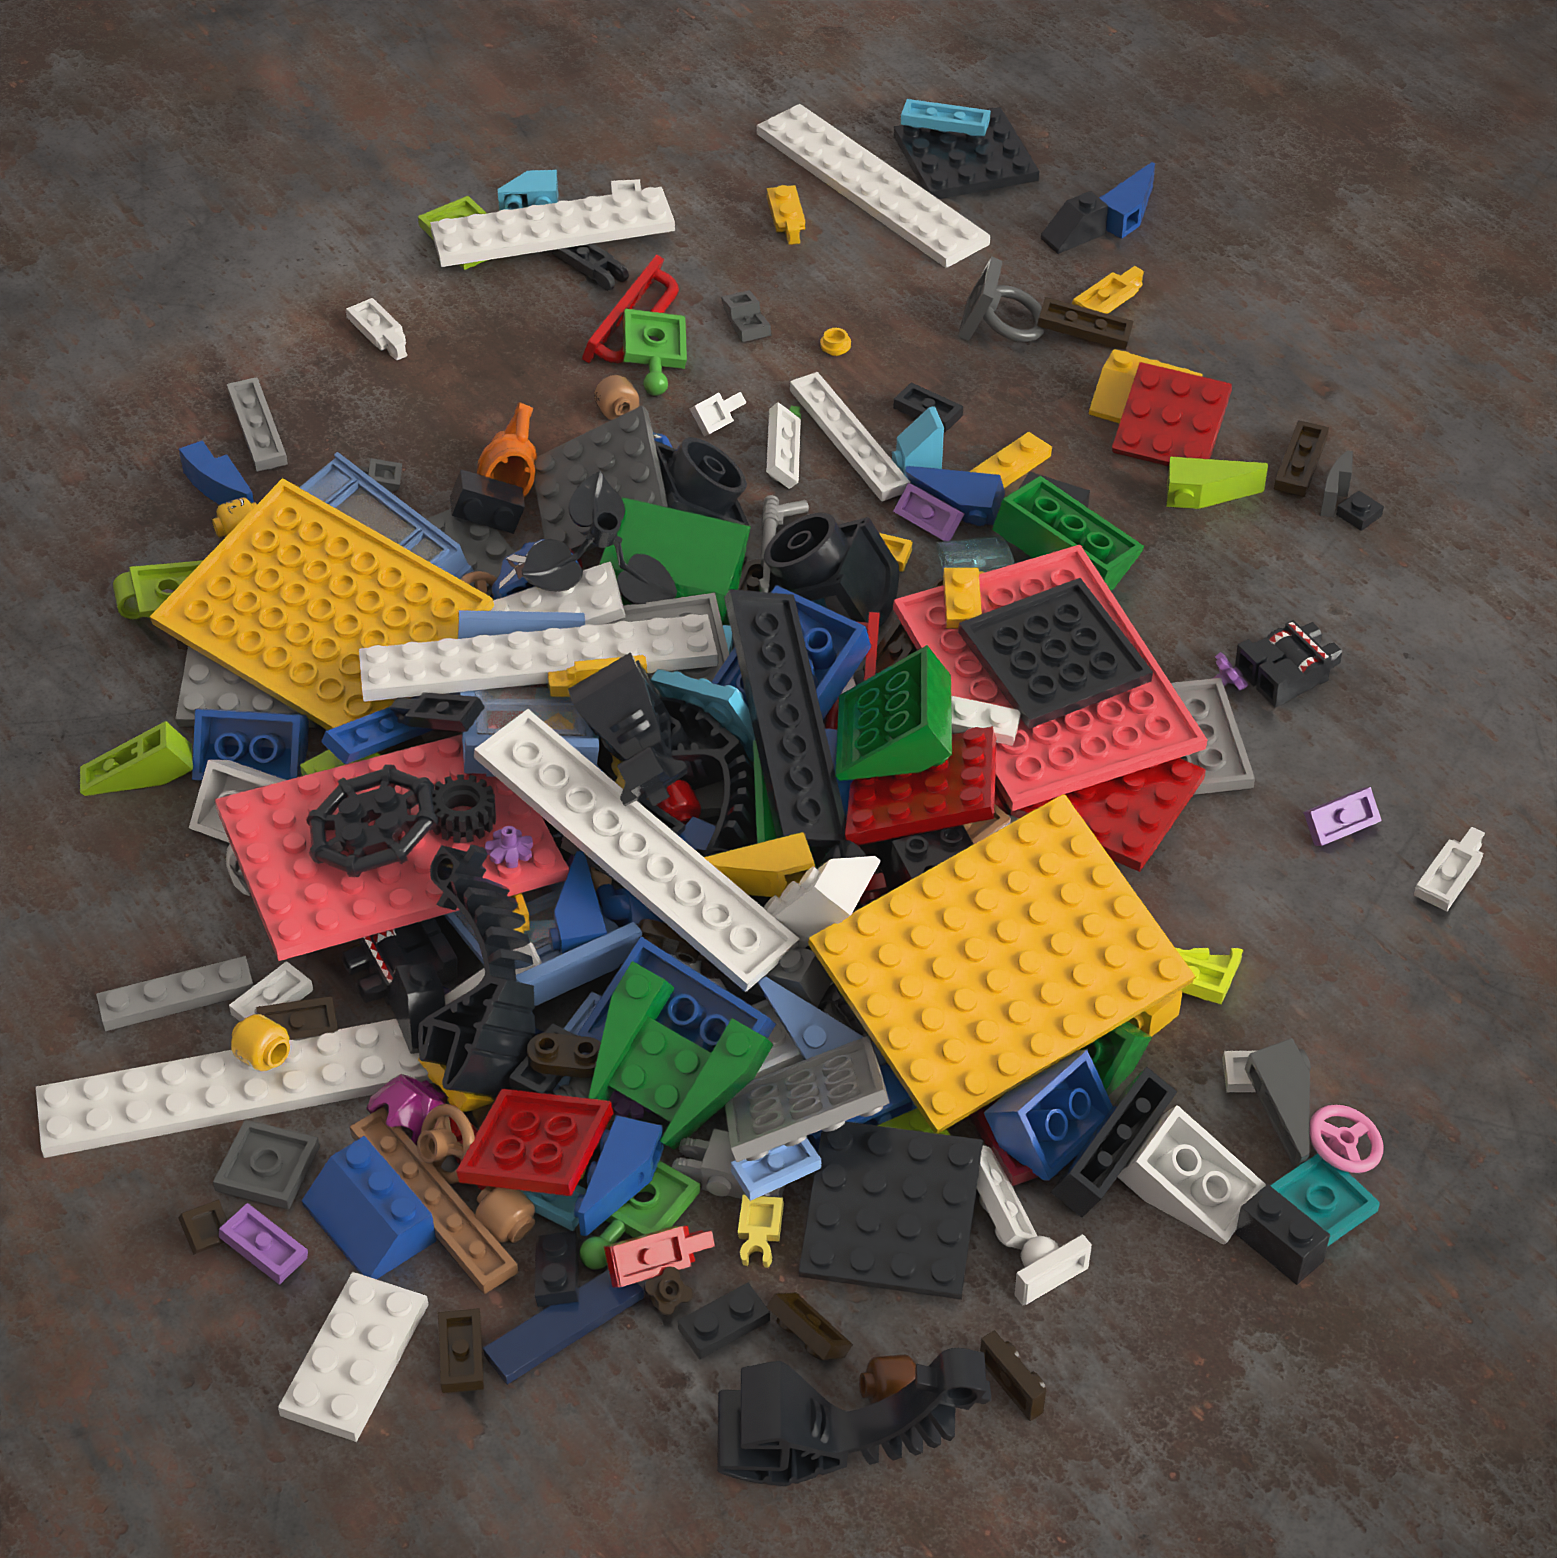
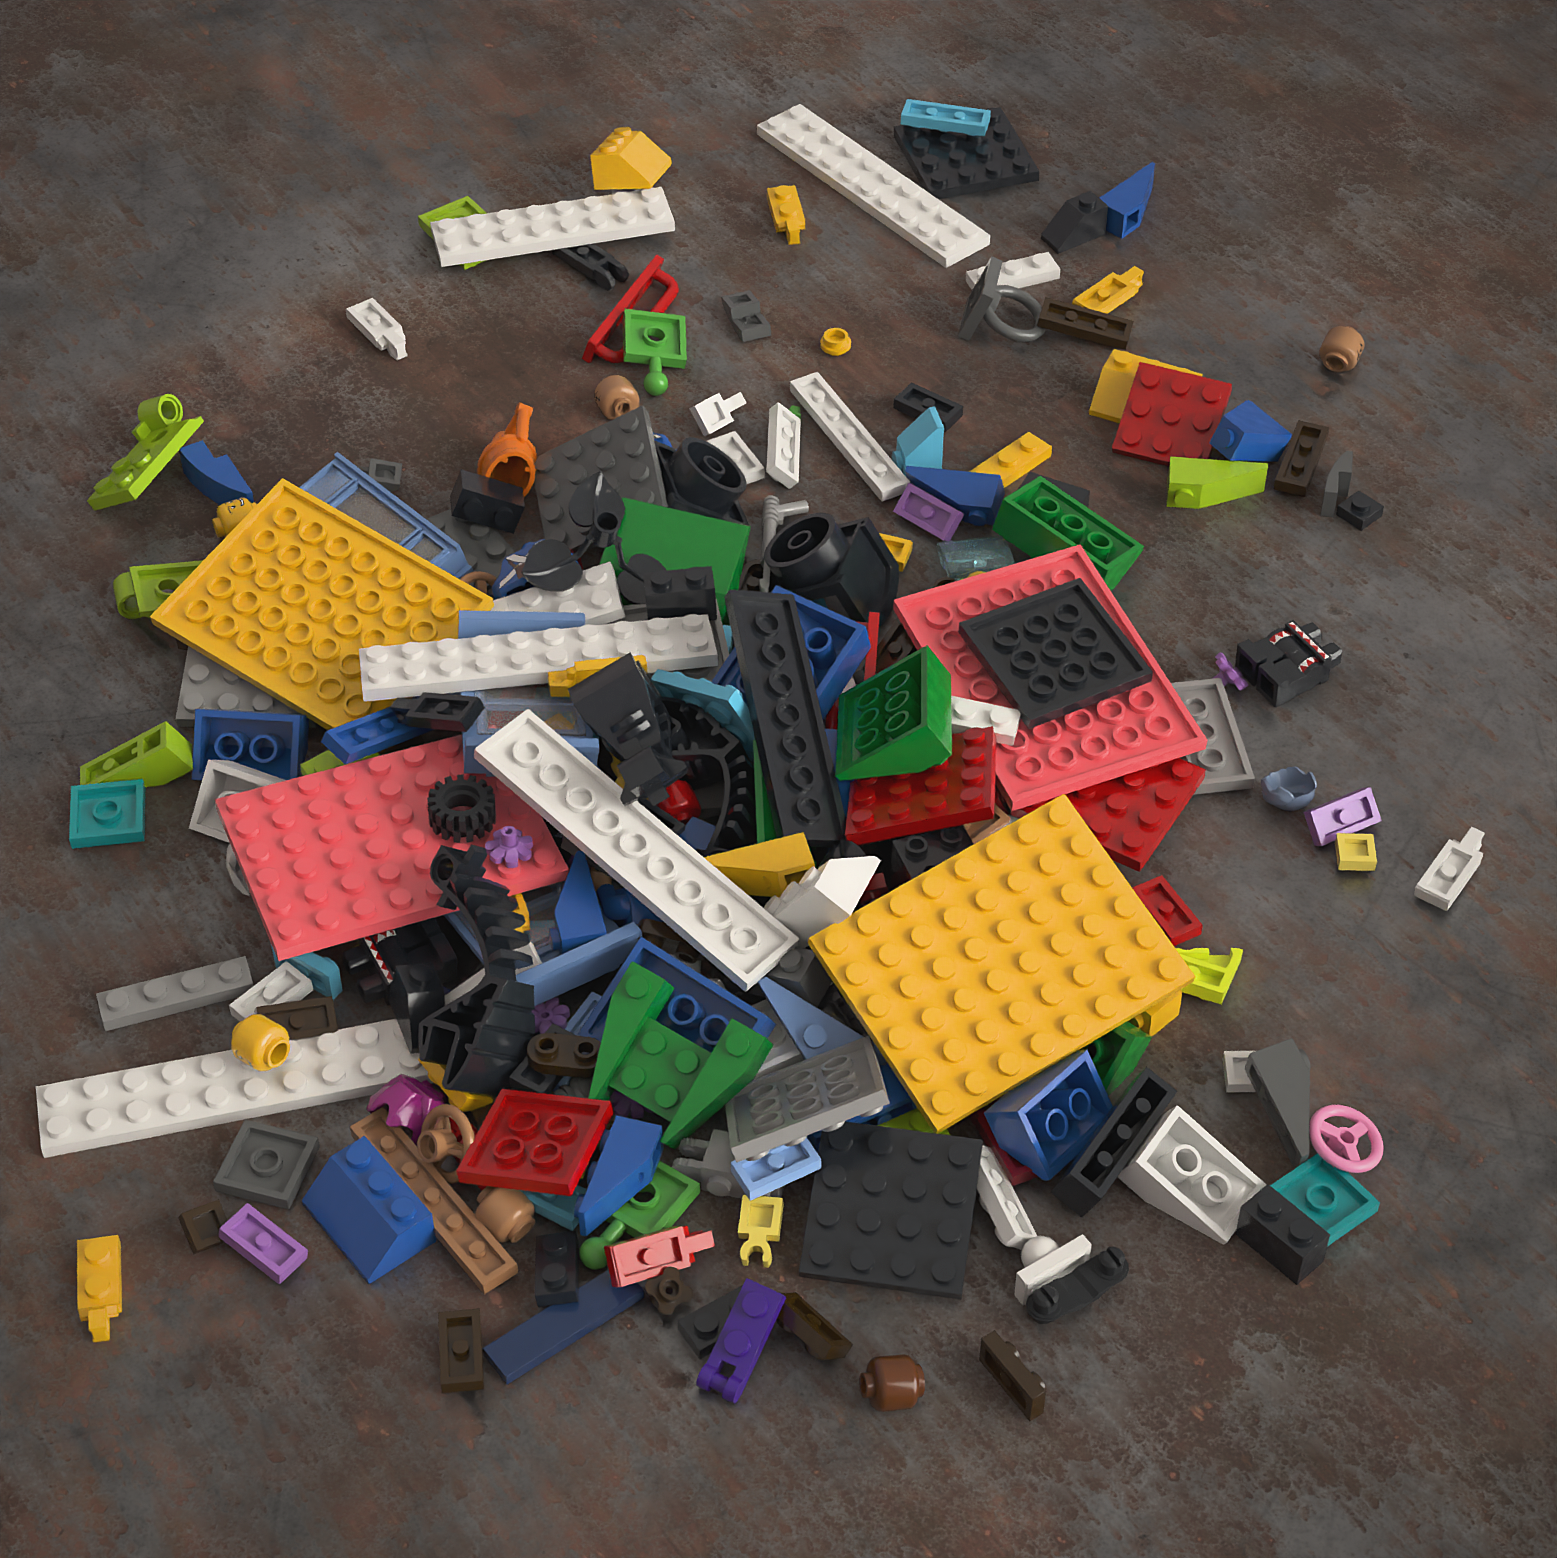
(99, 1283): none -> yellow hinge
(107, 813): none -> teal plate
(159, 438): none -> lime hinge
(257, 424): light grey plate -> none
(321, 971): none -> medium azure plate
(353, 1356): white plate -> none
(374, 844): black plate -> none
(529, 189): medium azure slope -> none
(550, 1013): none -> medium lavender plant
(628, 161): none -> yellow slope
(680, 593): none -> black brick
(740, 453): none -> white plate
(741, 1340): none -> dark purple plate
(789, 1433): black piece -> none
(961, 595): yellow plate -> none
(1022, 271): none -> white plate
(1079, 1287): none -> black piece
(1169, 910): none -> red plate
(1250, 435): none -> blue slope
(1289, 788): none -> sand blue hair
(1341, 349): none -> medium nougat head
(1355, 852): none -> light yellow plate

